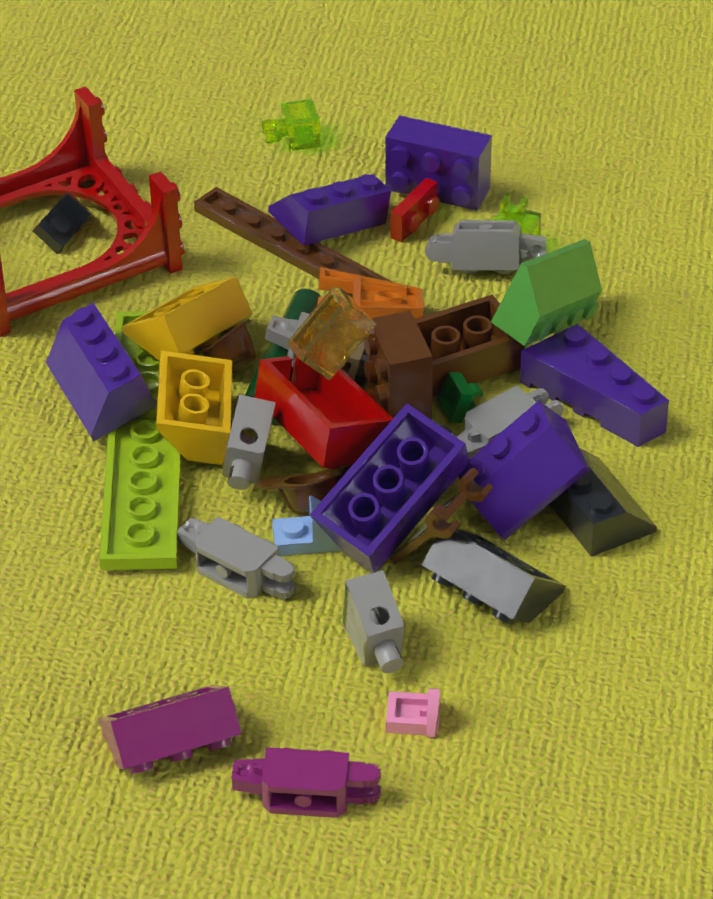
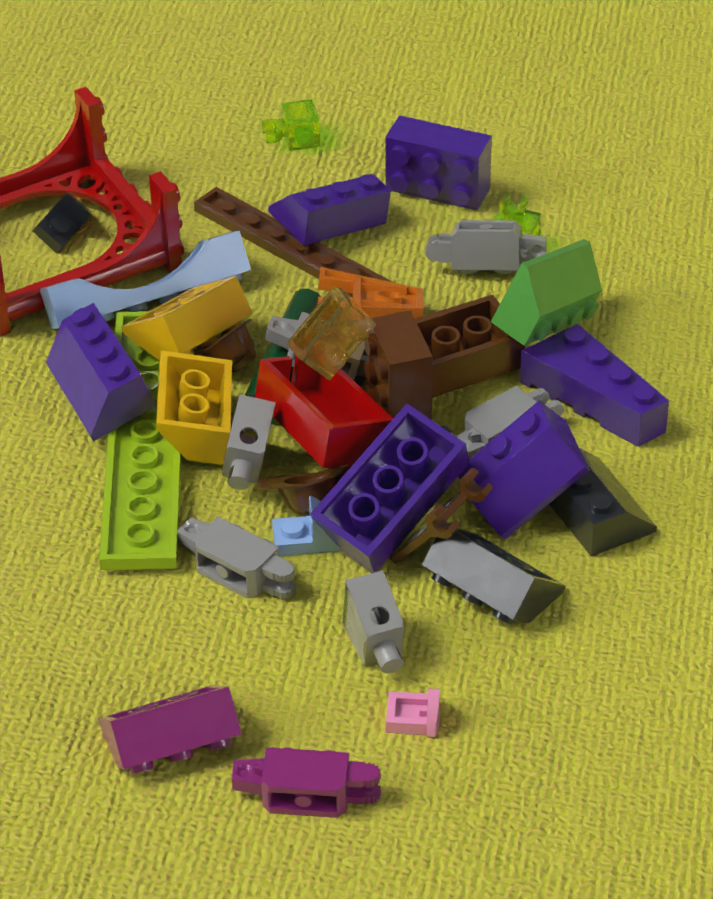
(209, 261): none -> light blue arch
(414, 210): red plate -> none
(457, 397): green tile -> none

